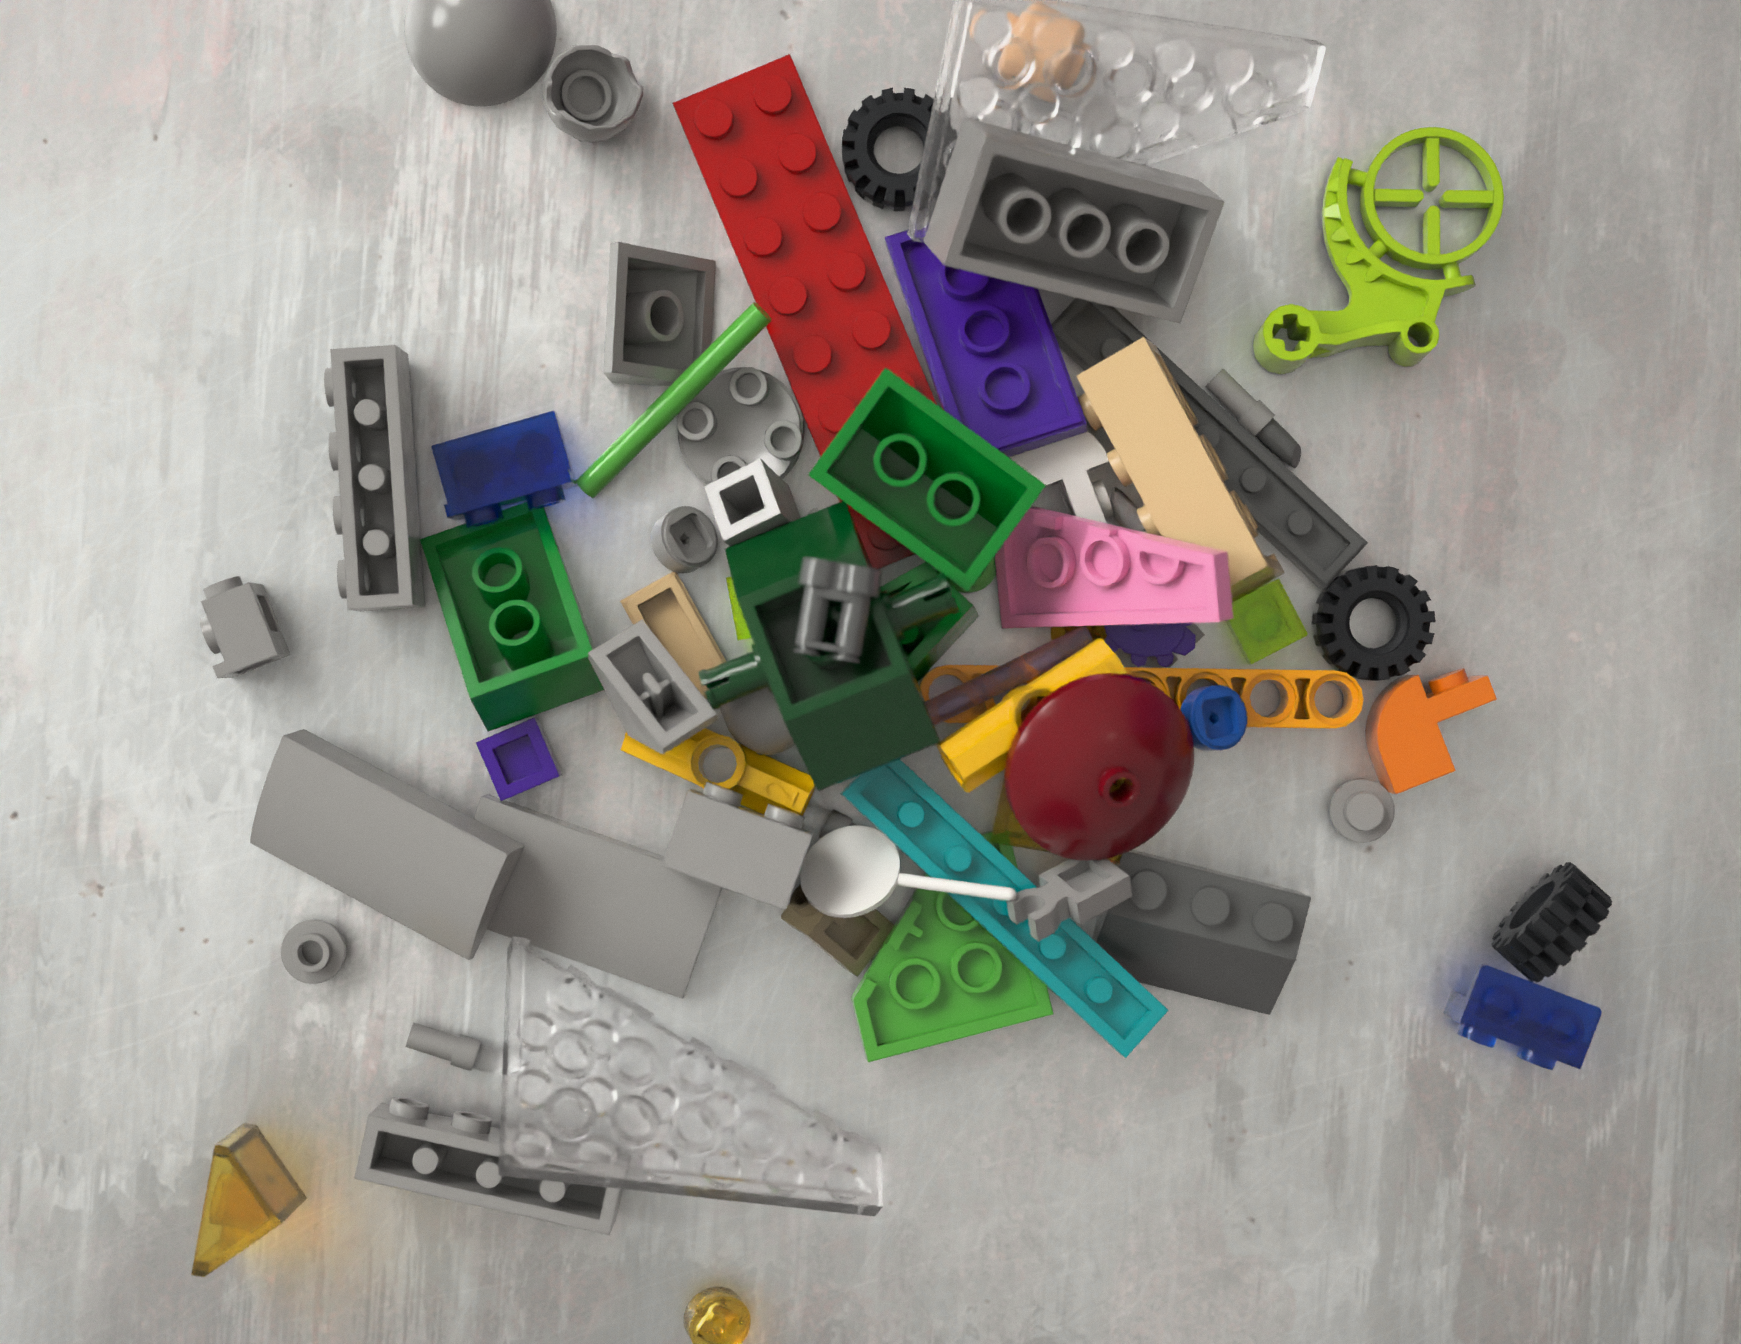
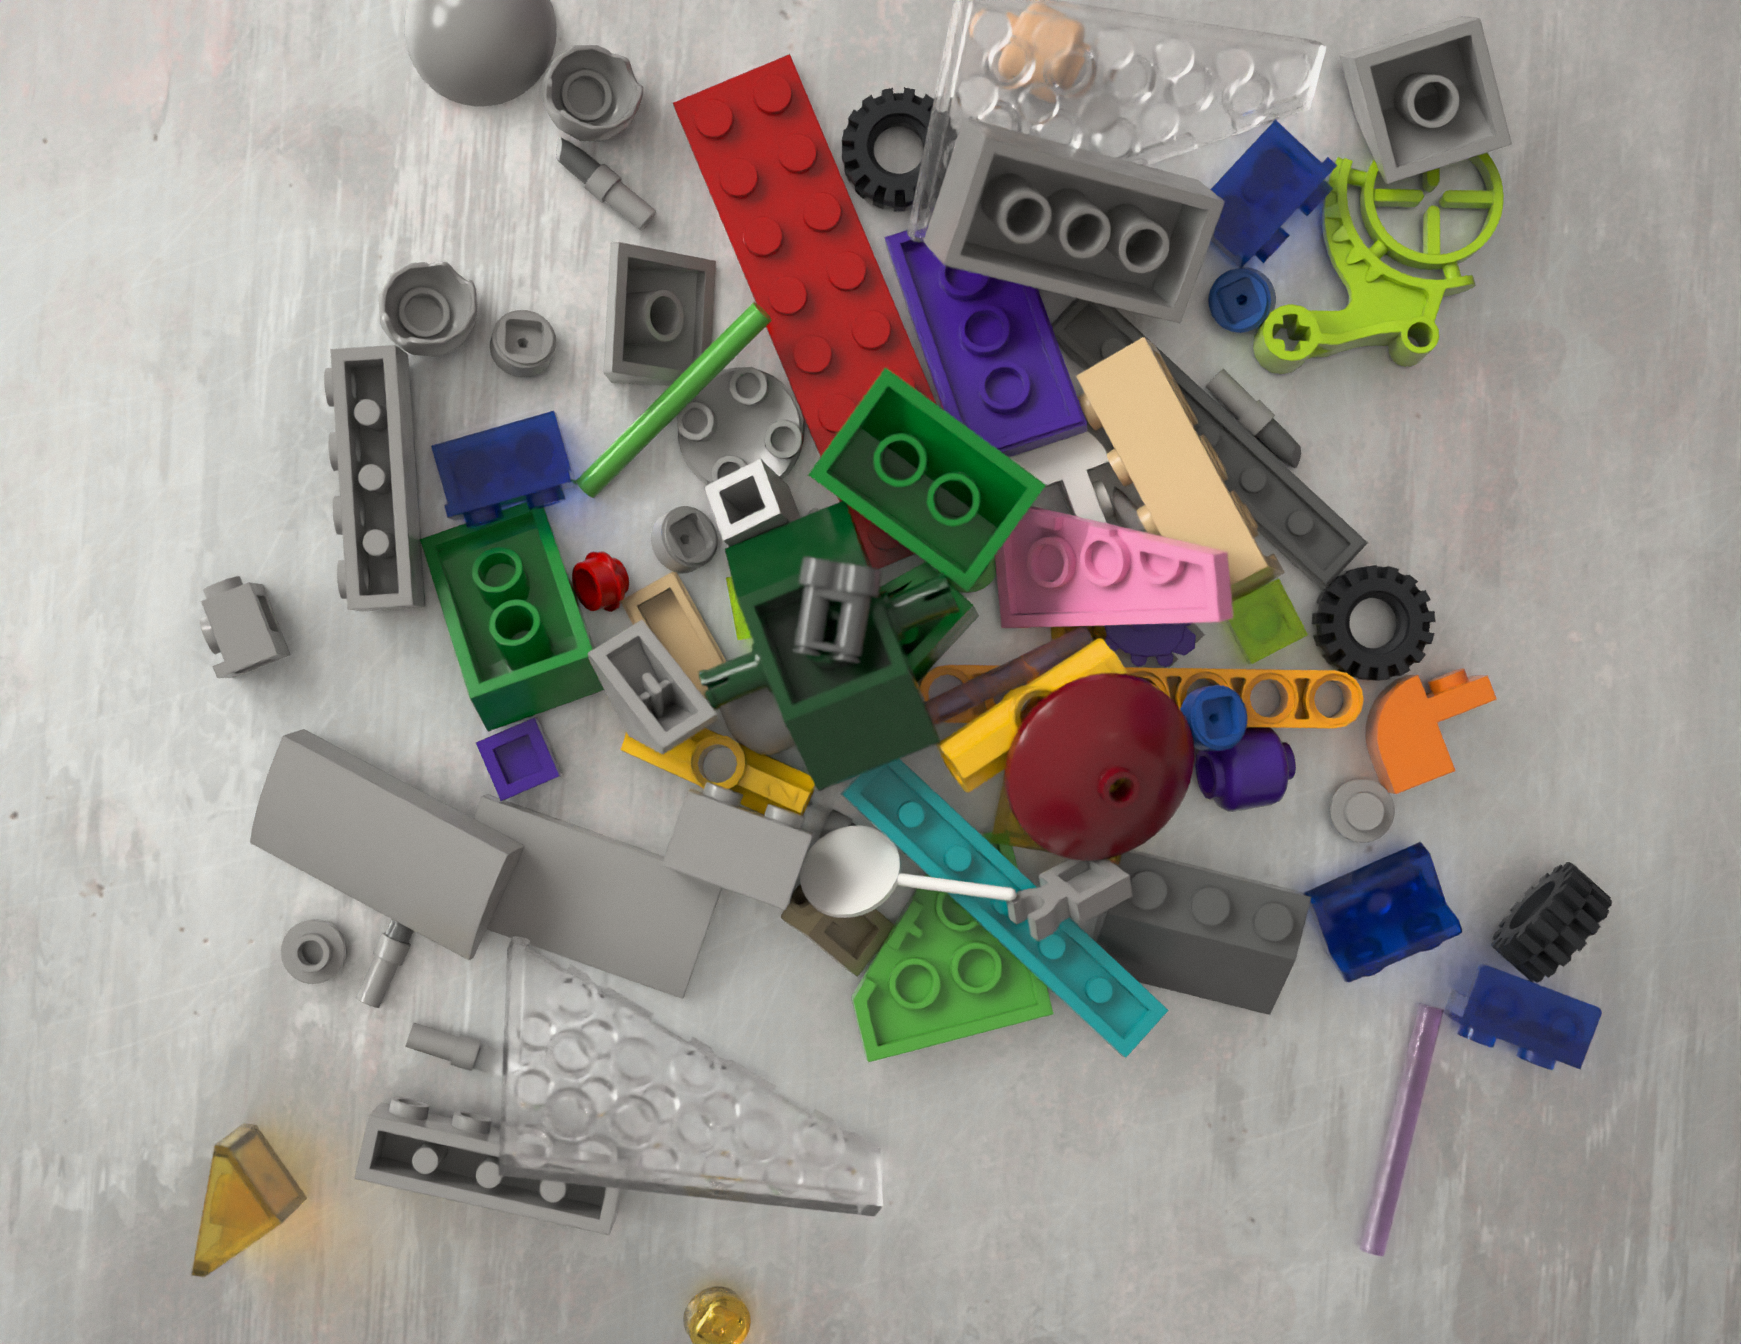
(388, 953): none -> light grey piece
(428, 308): none -> light grey hair
(522, 343): none -> light grey tile
(600, 581): none -> red plate
(604, 184): none -> light grey piece
(1241, 299): none -> blue tile
(1247, 774): none -> dark purple head
(1264, 191): none -> clear blue bracket
(1382, 913): none -> clear blue bracket
(1401, 1129): none -> clear purple bar
(1427, 98): none -> light grey slope

